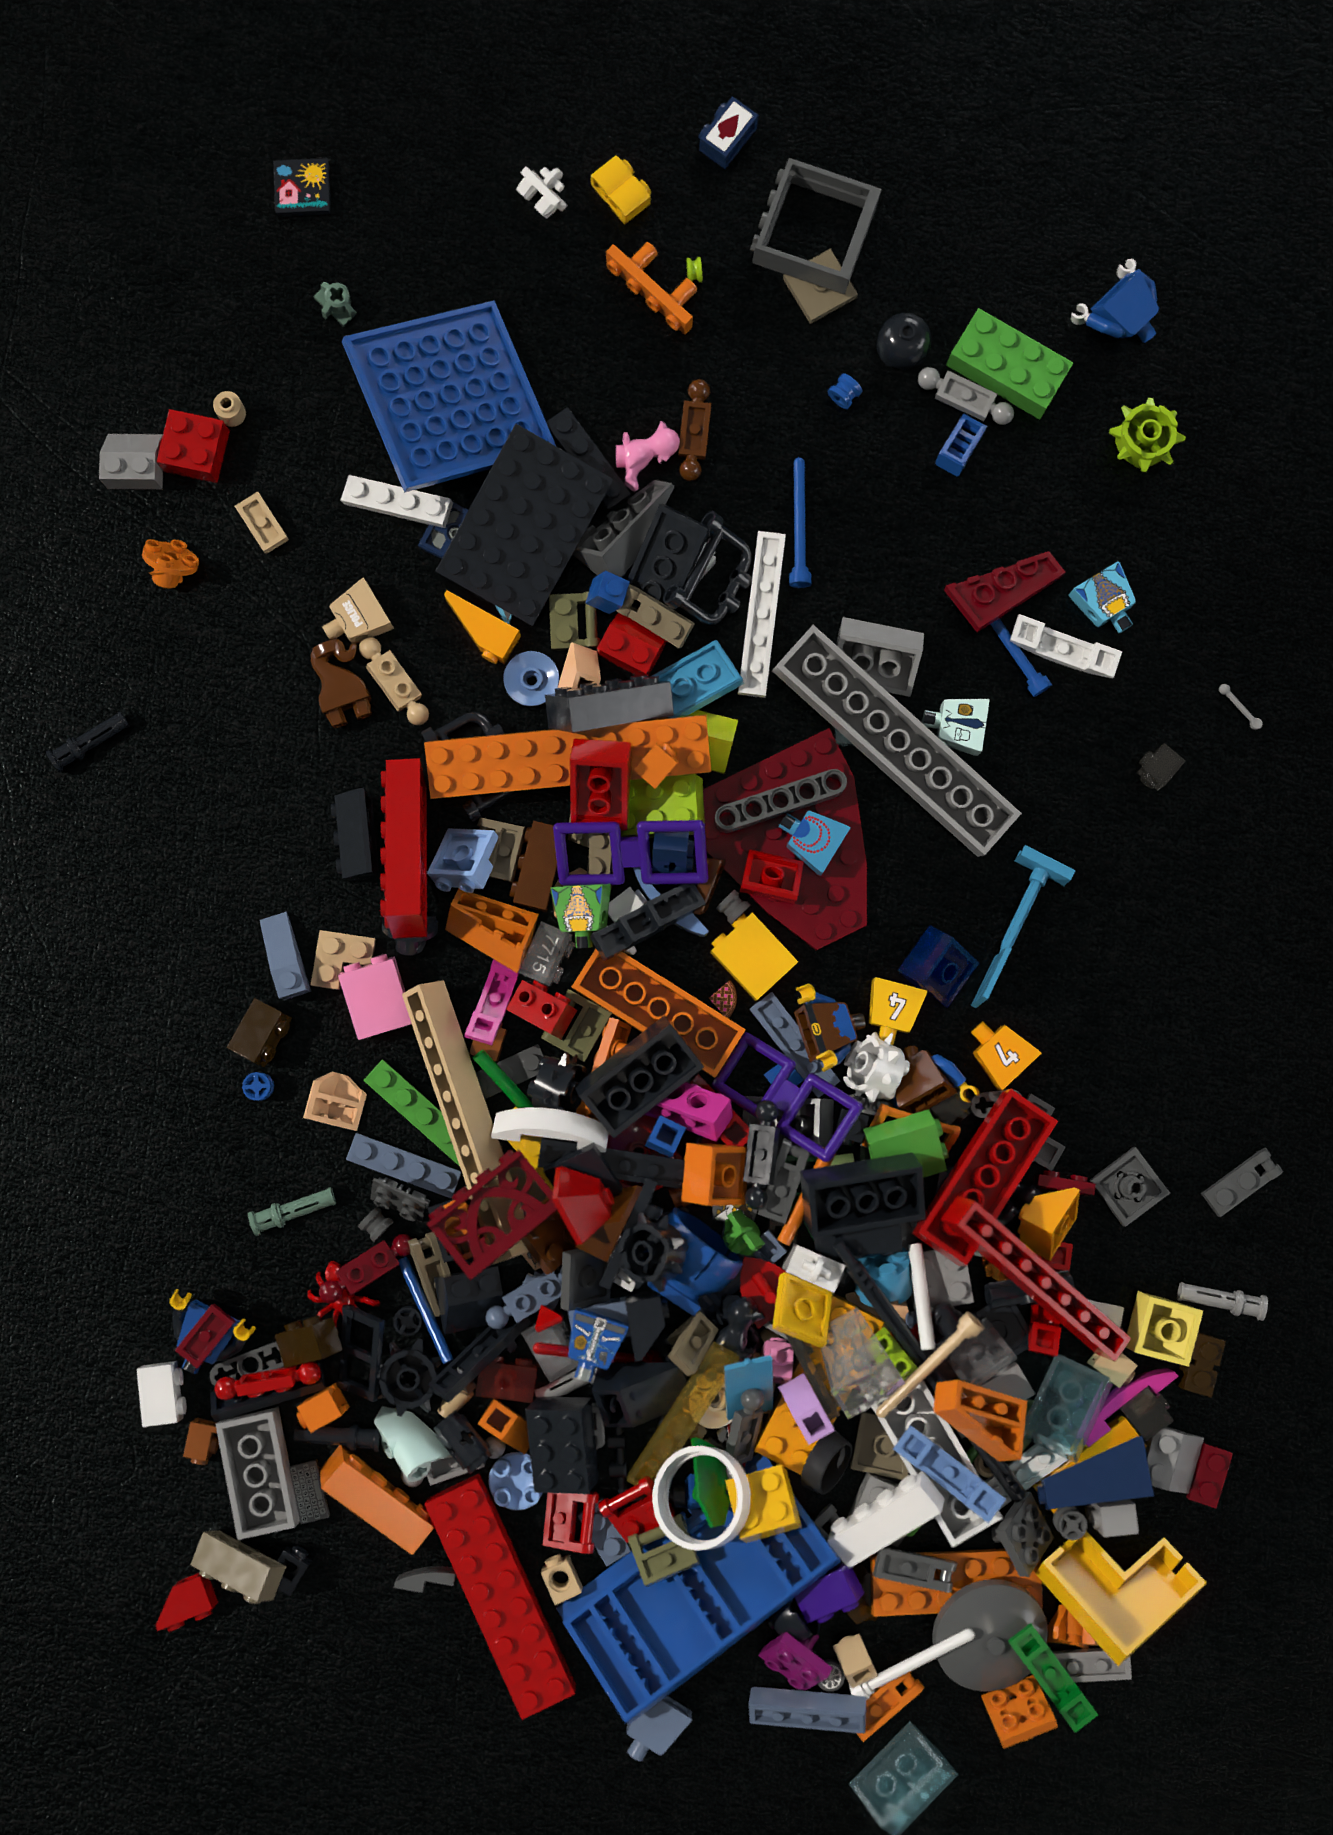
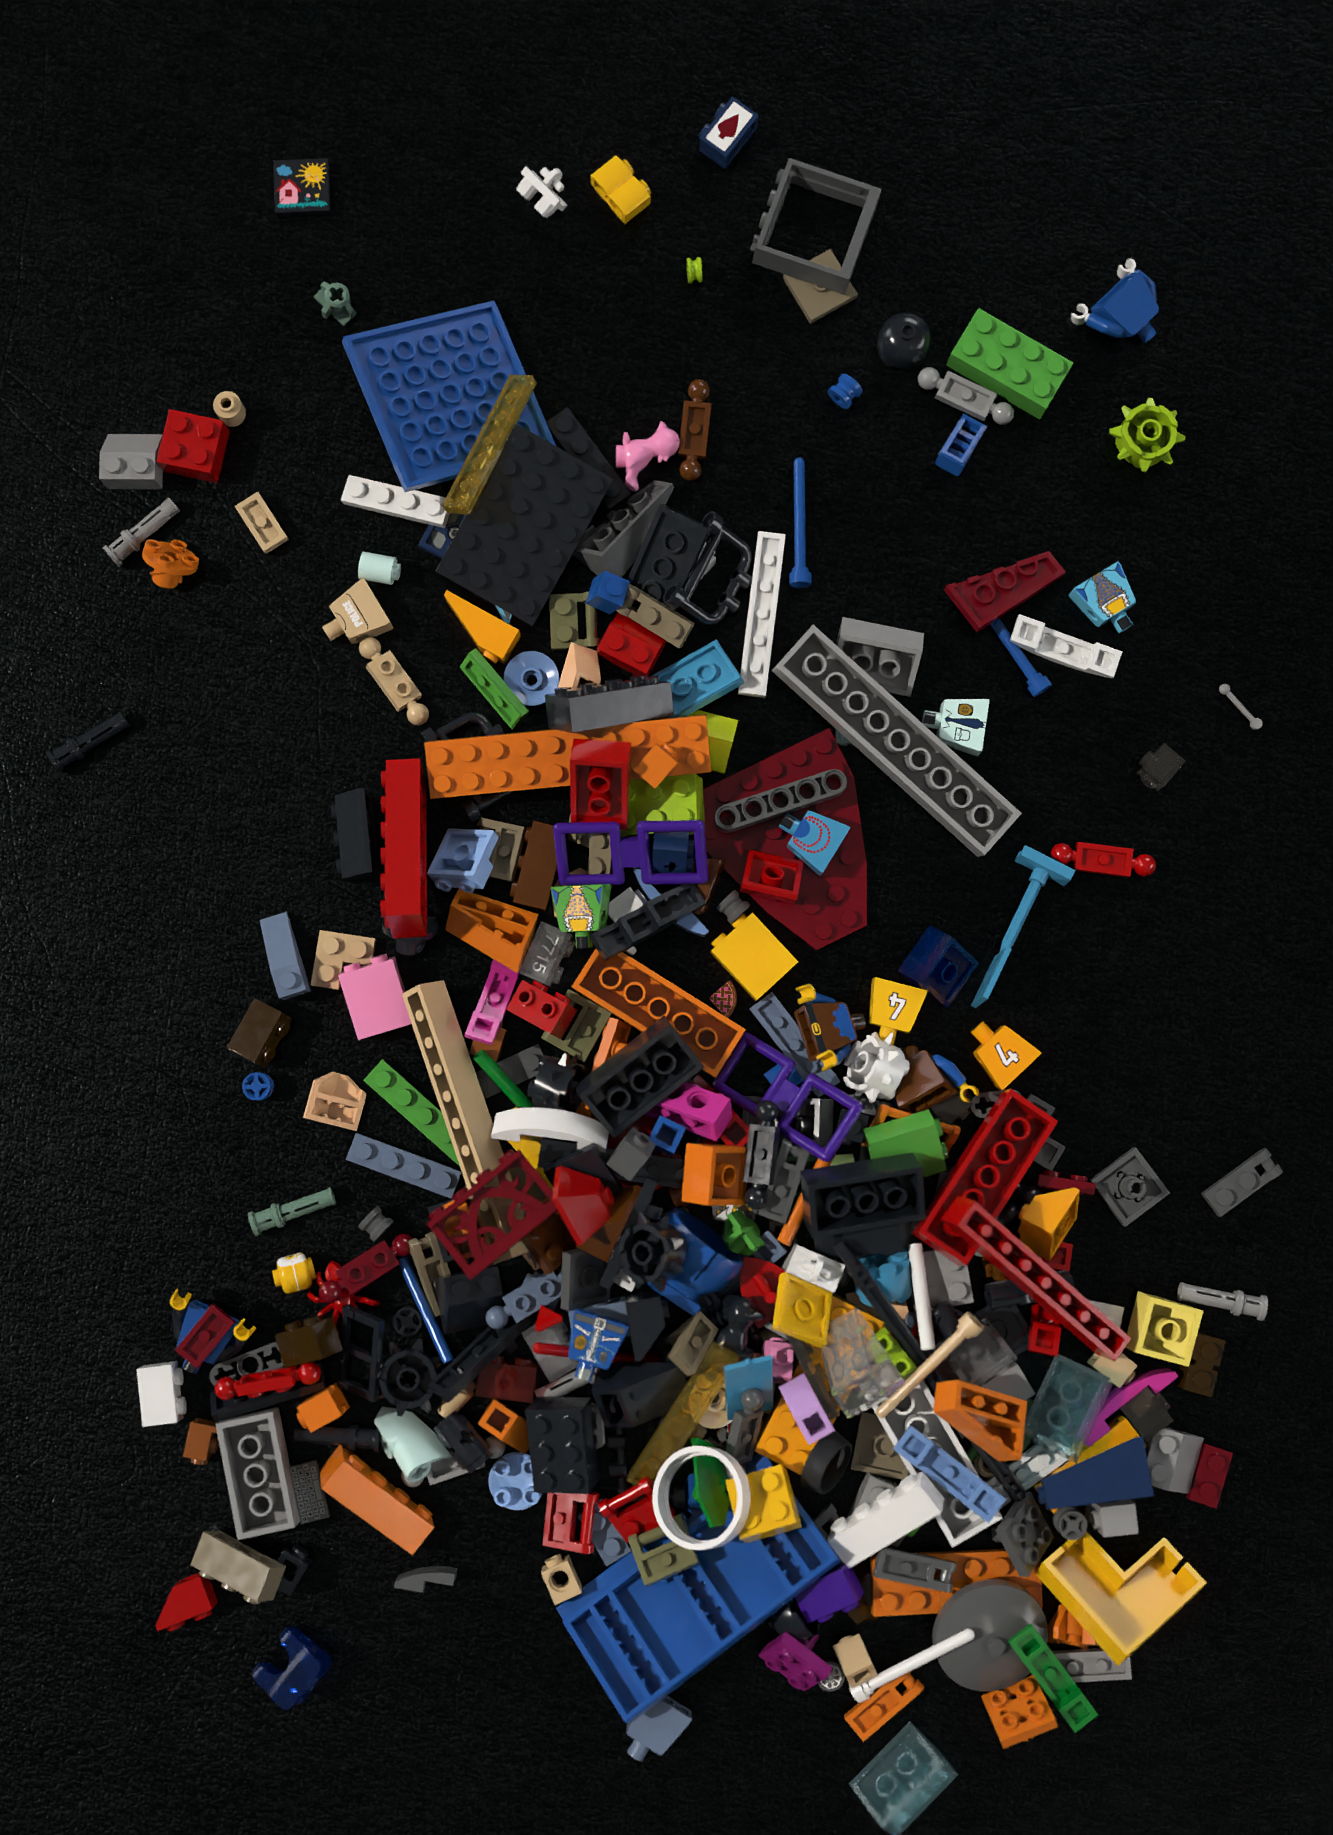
(131, 540): none -> light grey pin
(294, 1273): none -> yellow head
(305, 1669): none -> clear blue piece
(340, 687): reddish brown hips -> none
(378, 568): none -> light aqua brick
(387, 1196): dark grey hinge -> none
(489, 444): none -> clear yellow plate
(494, 689): none -> bright green tile
(501, 1596): red brick -> none
(631, 1154): none -> dark grey brick
(639, 282): orange plate -> none
(807, 1710): sand blue slope -> none
(1103, 859): none -> red plate

